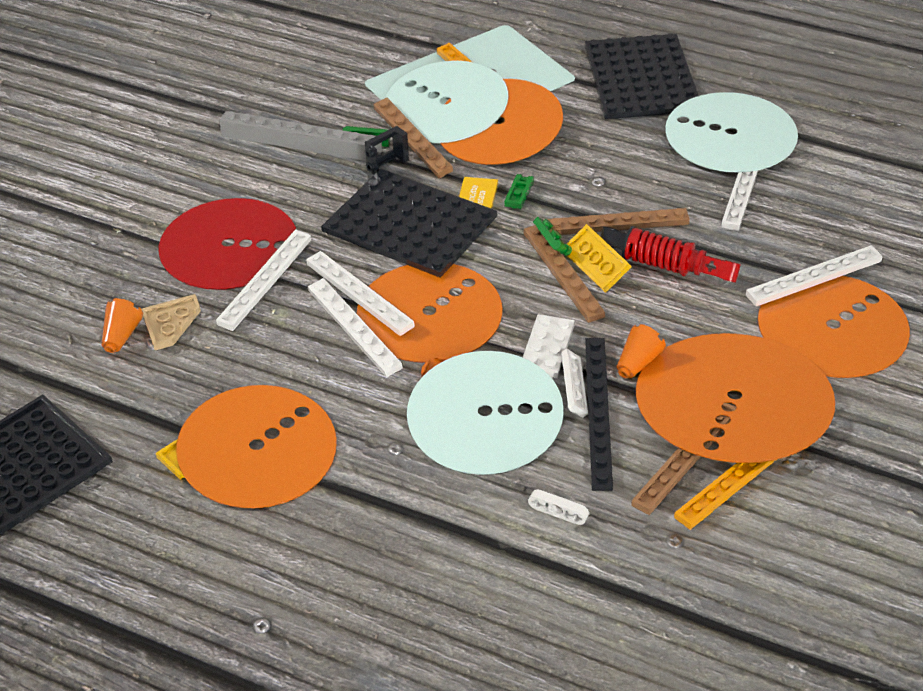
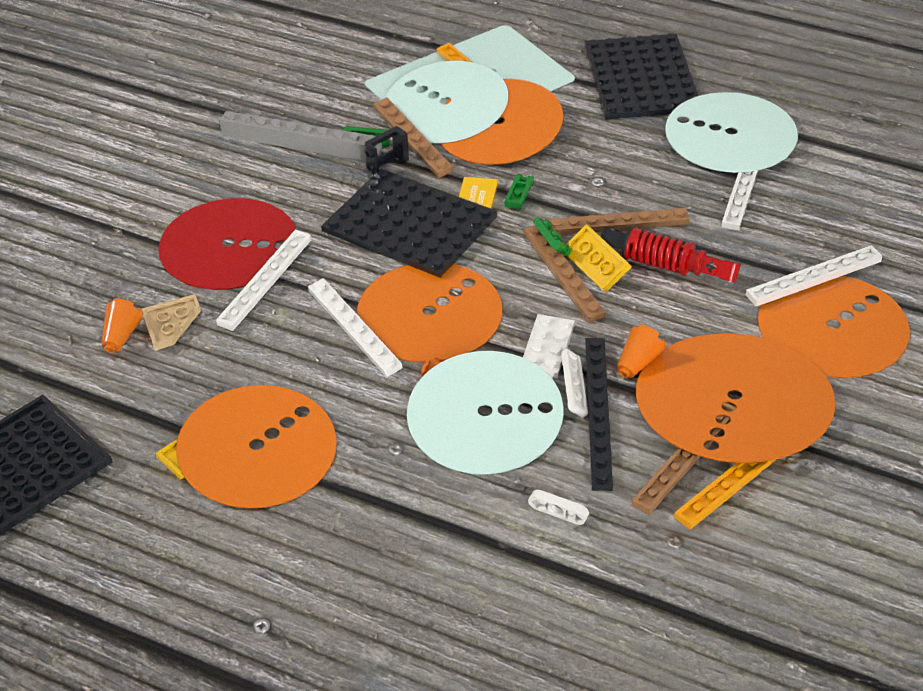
(360, 293): white plate -> none

